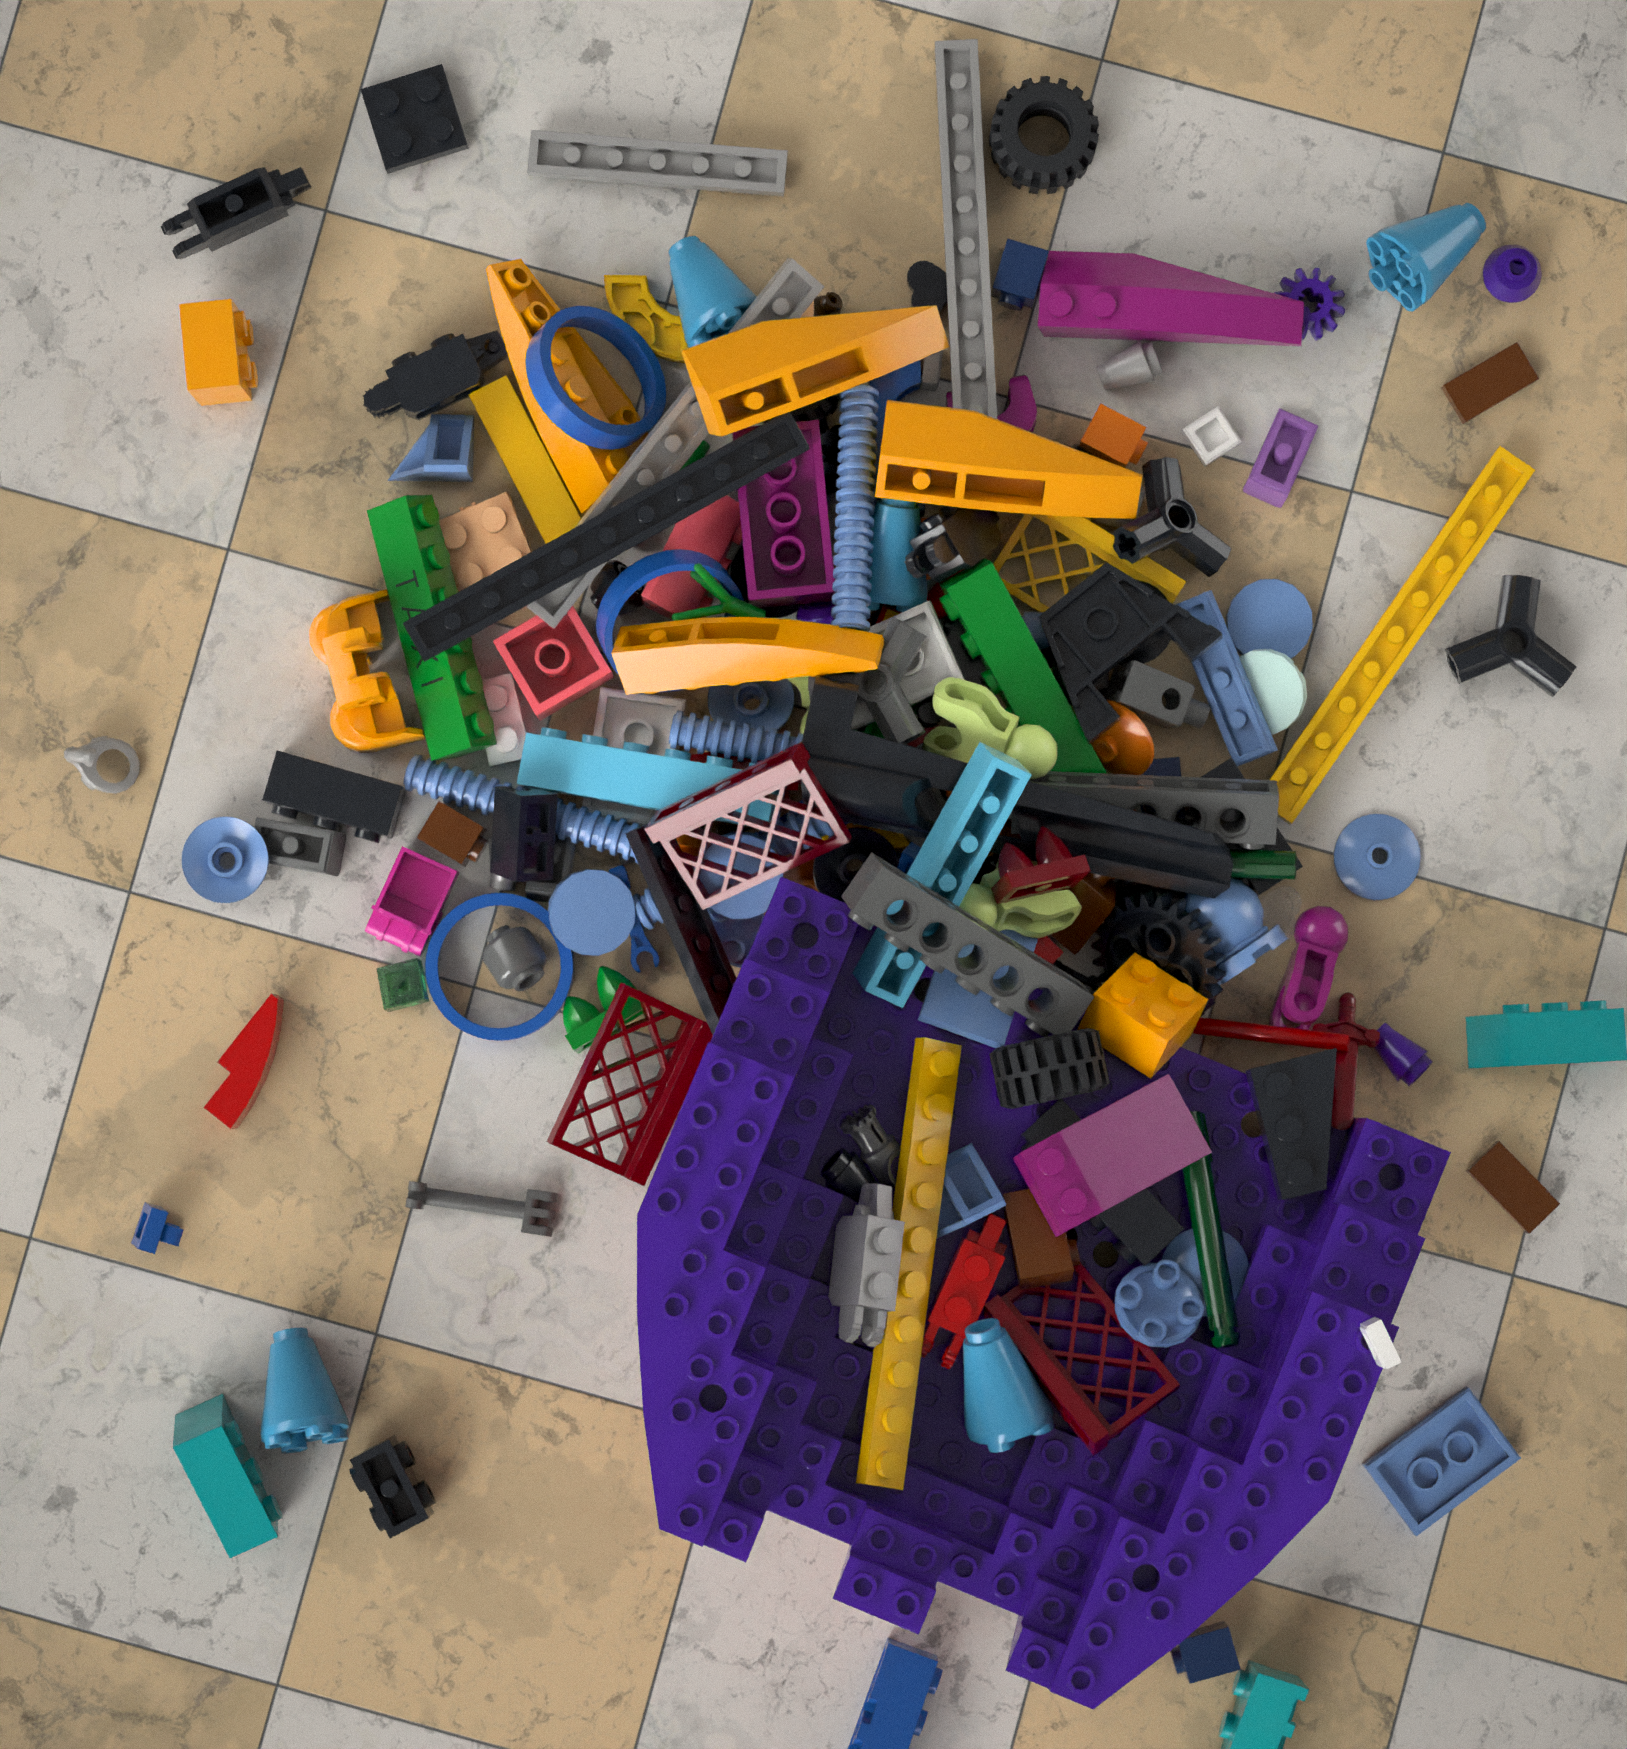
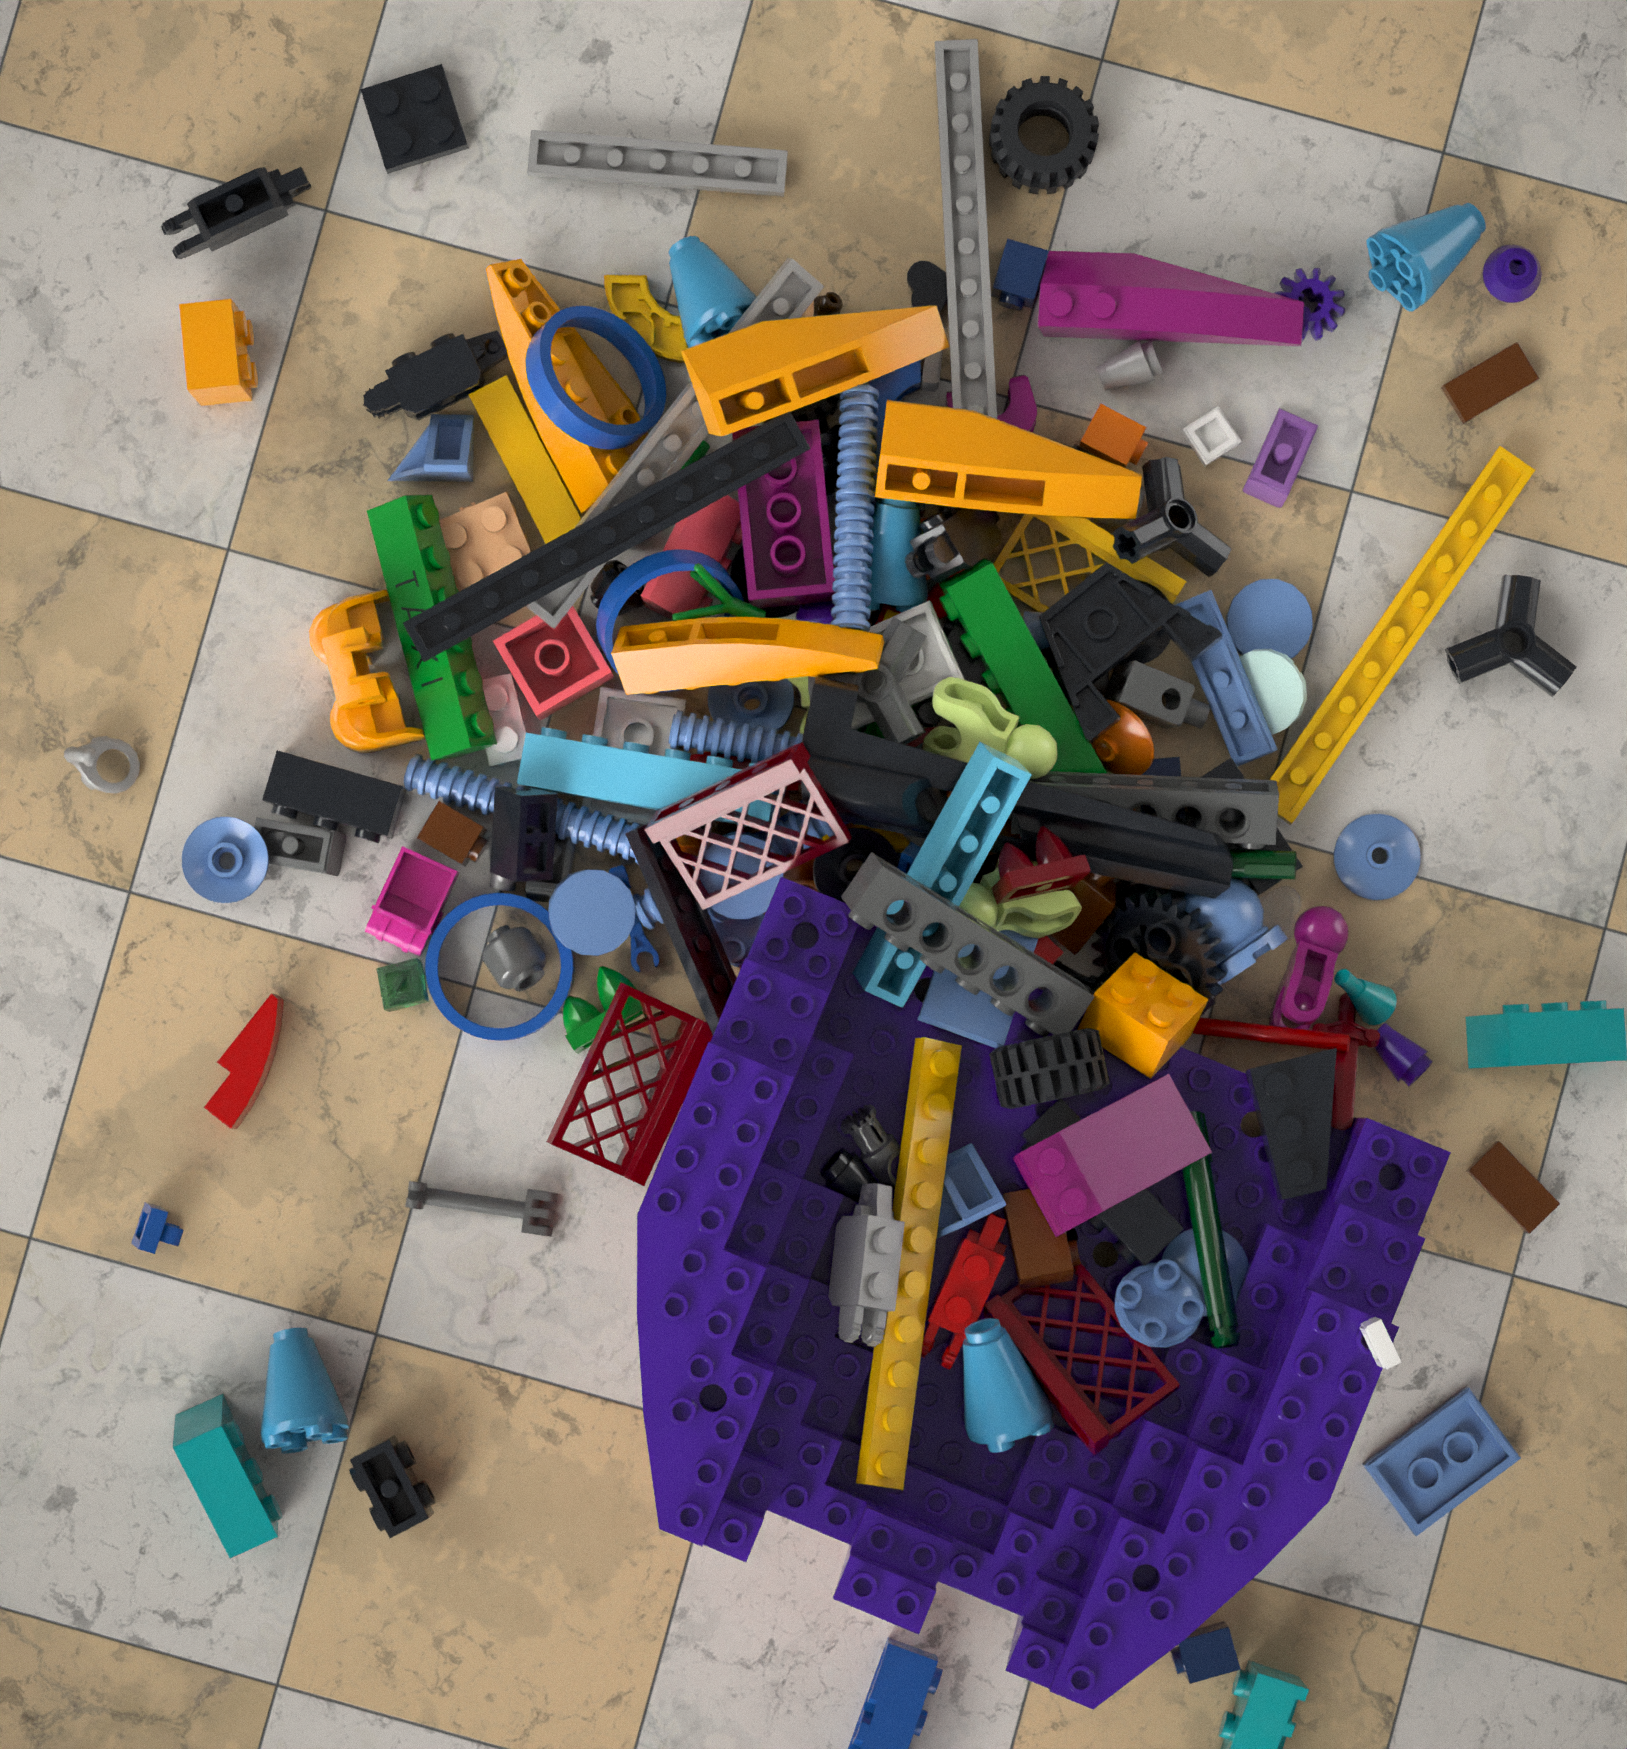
(1371, 1000): none -> teal cone

